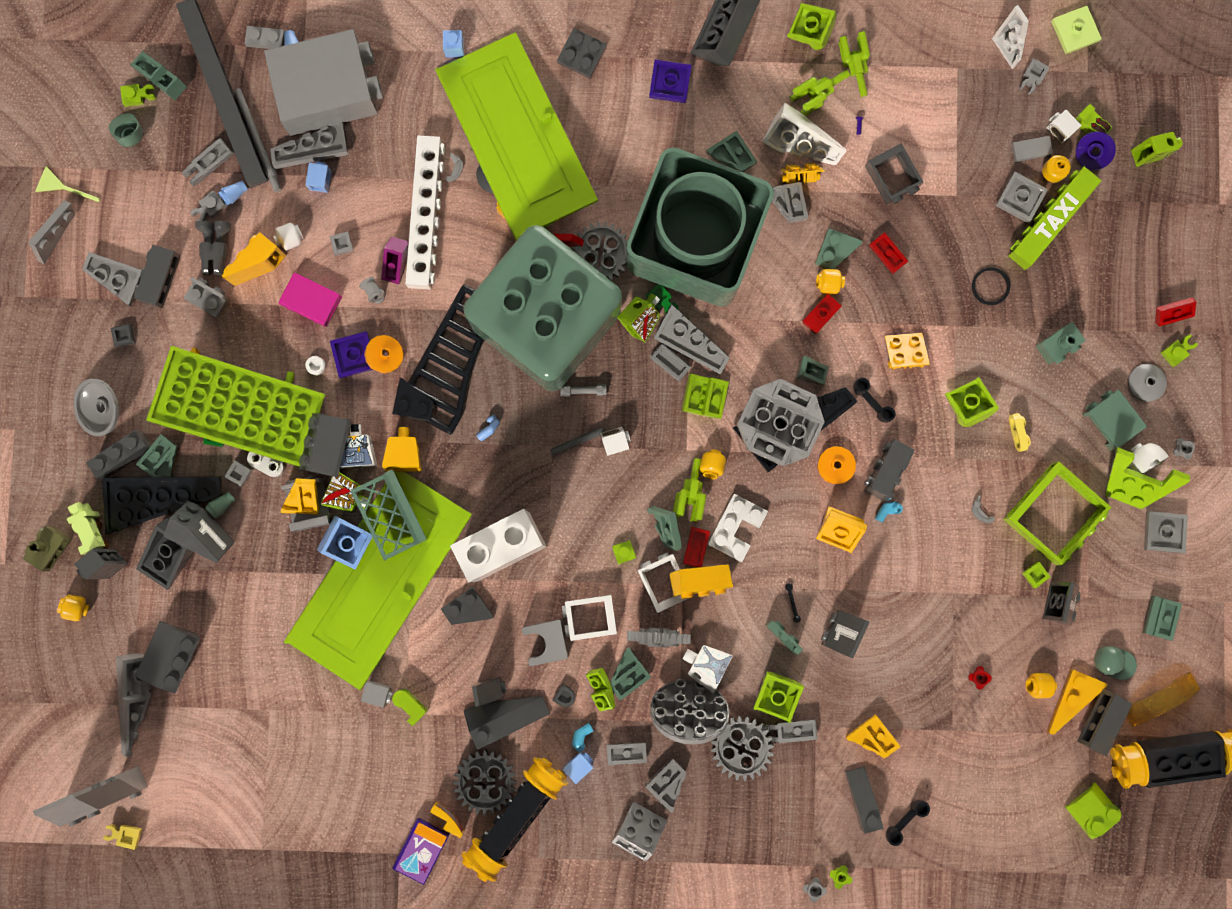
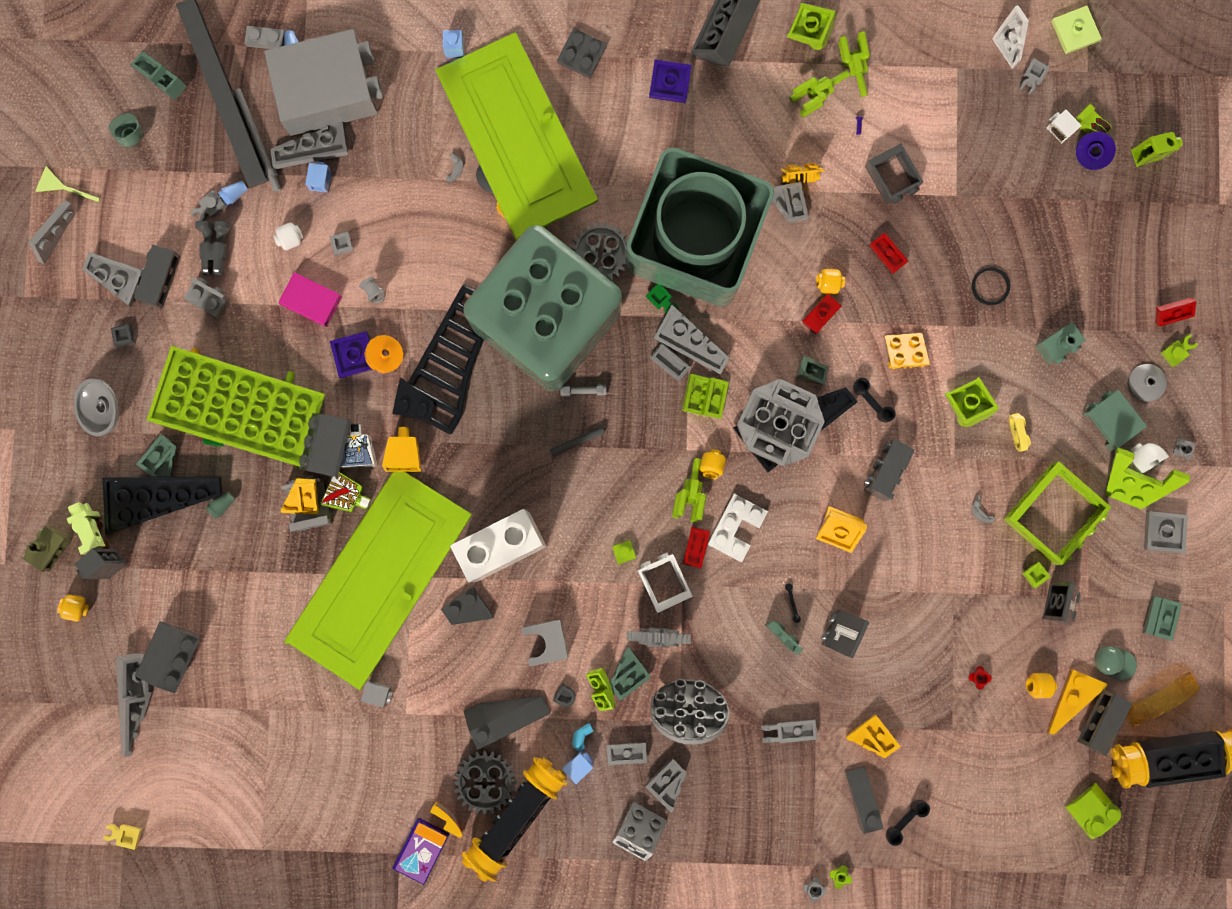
(90, 800): light grey wedge -> none
(119, 455): dark grey brick -> none
(134, 94): lime plate -> none
(163, 558): dark grey slope -> none
(198, 532): dark grey slope -> none
(208, 161): light grey hinge -> none
(238, 473): light grey plate -> none
(253, 261): yellow slope -> none
(264, 465): white plate -> none
(315, 365): white tile -> none
(344, 542): light blue slope -> none
(394, 260): magenta slope -> none
(403, 506): sand green fence -> none
(410, 704): lime leg -> none
(425, 146): white brick -> none
(488, 691): dark grey slope -> none
(490, 429): light blue arm -> none
(569, 629): white window -> none
(570, 240): red plate -> none
(615, 440): white brick -> none
(640, 317): torso -> none
(667, 527): sand green wing -> none
(701, 581): yellow brick -> none
(708, 666): white torso -> none
(733, 153): sand green wing -> none
(735, 764): light grey gear -> none
(778, 696): lime slope -> none
(799, 135): white wedge -> none
(829, 472): light orange plate -> none
(836, 248): sand green wing -> none
(888, 508): medium azure arm -> none
(1021, 197): light grey plate -> none
(1032, 149): light grey tile -> none
(1054, 218): lime brick -> none
(1056, 168): yellow head -> none

